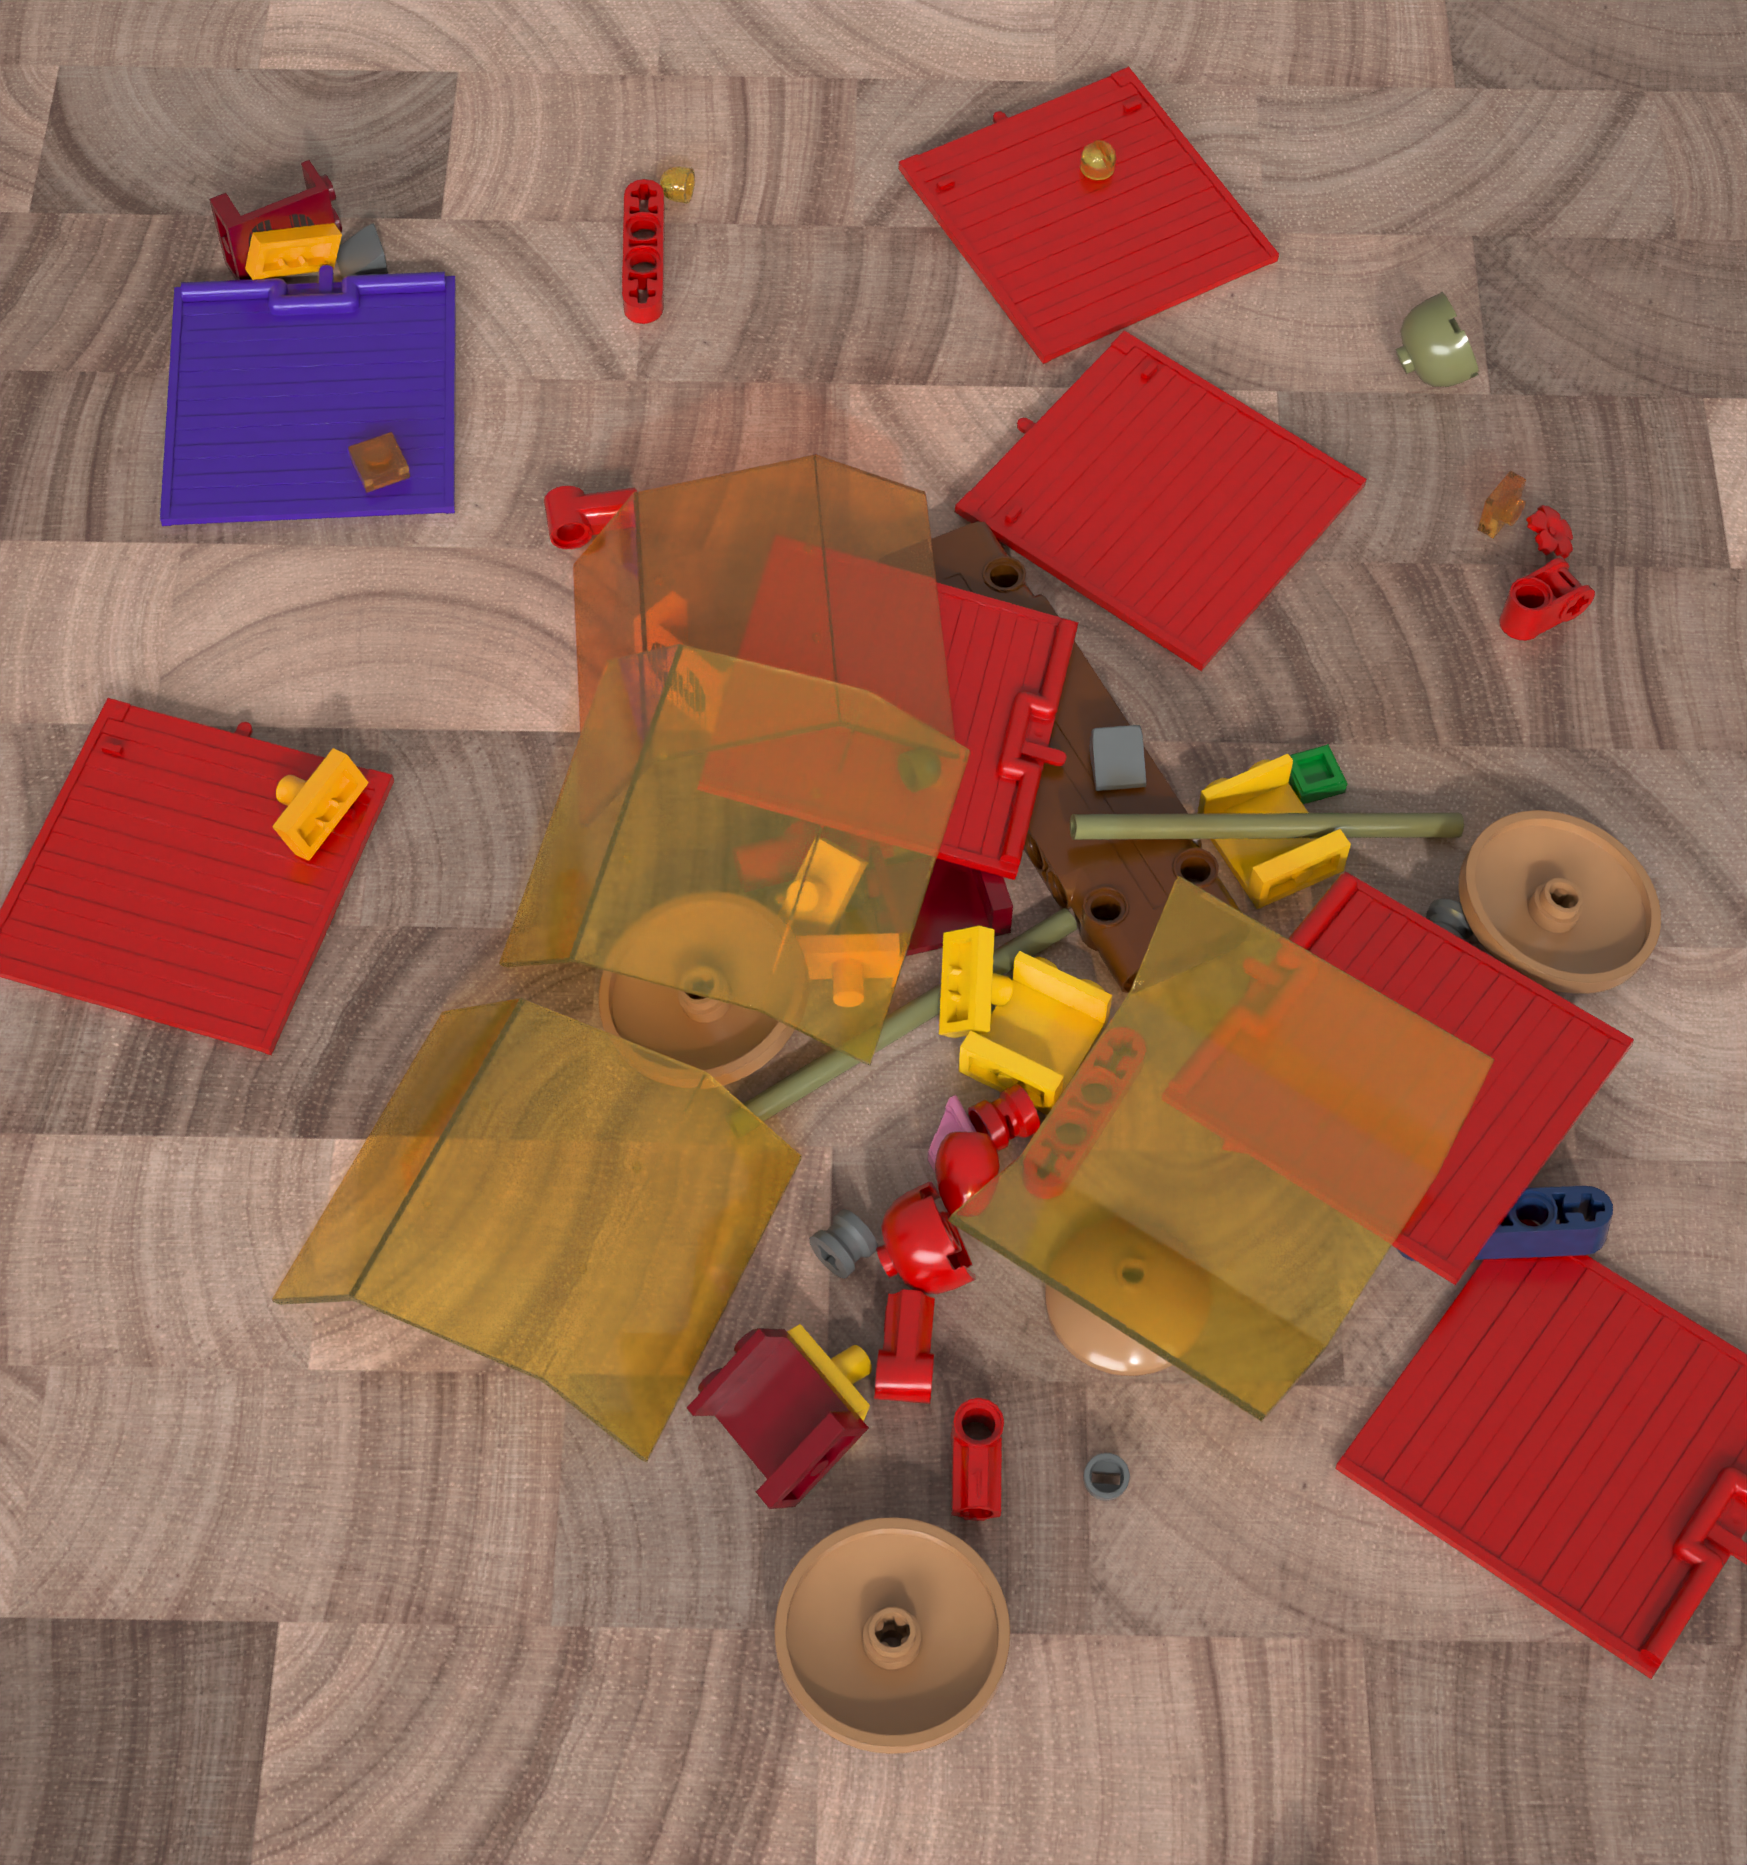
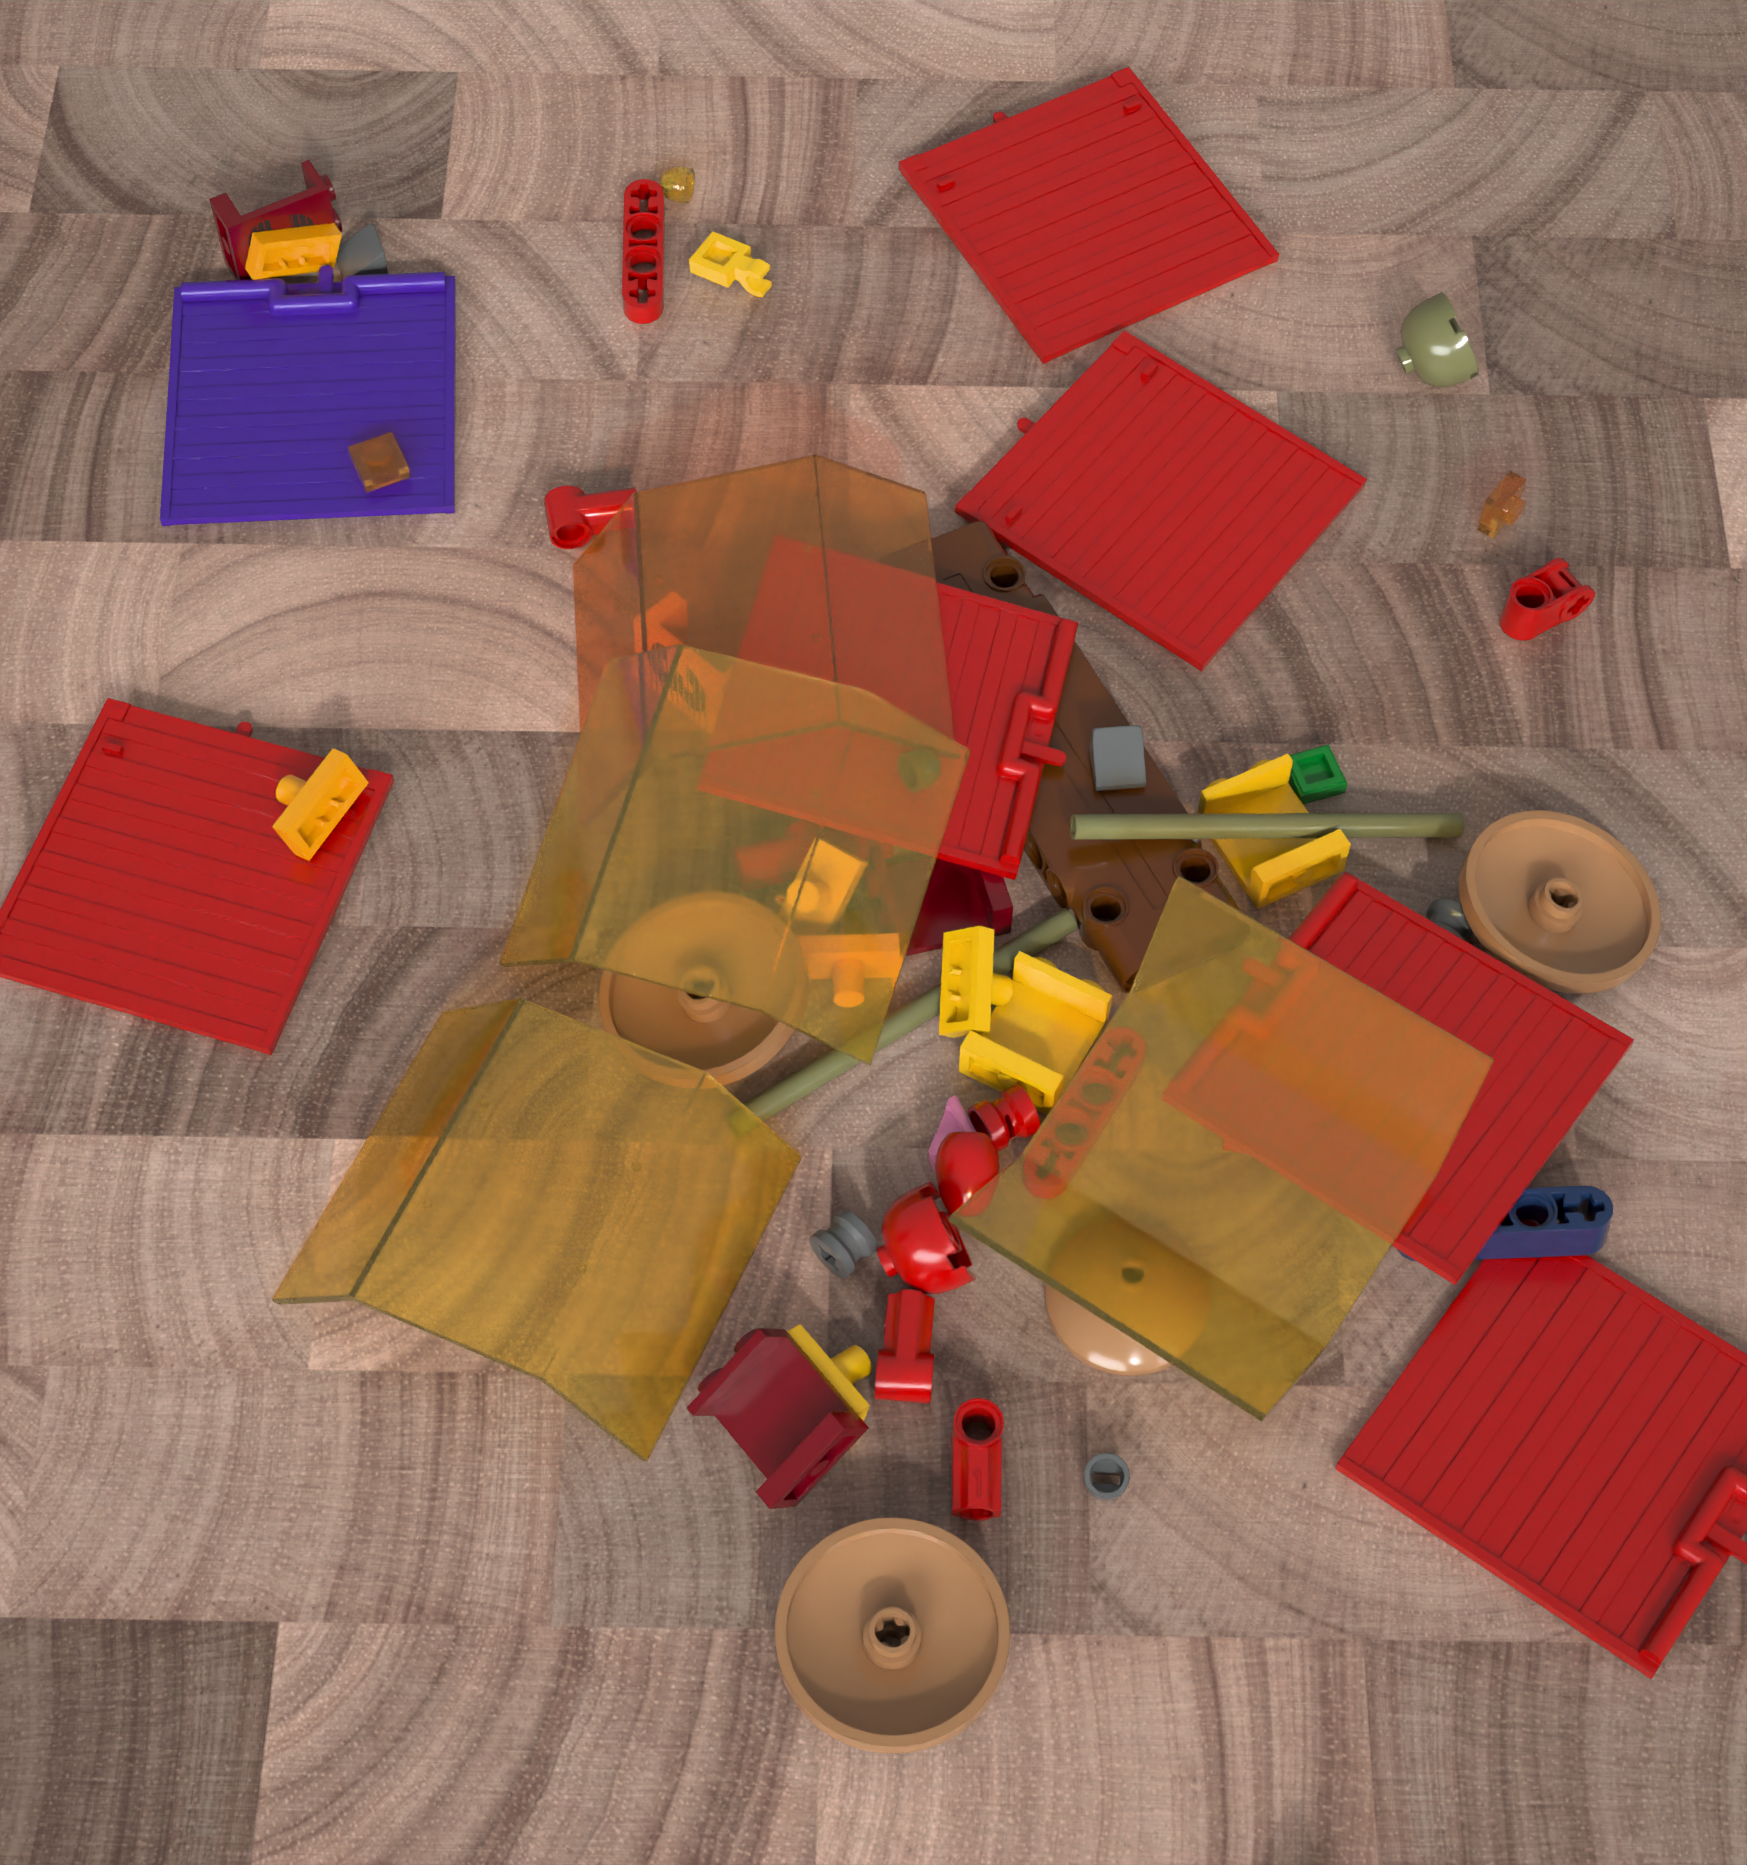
(725, 260): none -> yellow plate
(1092, 160): clear yellow hinge -> none
(1552, 532): red plant -> none

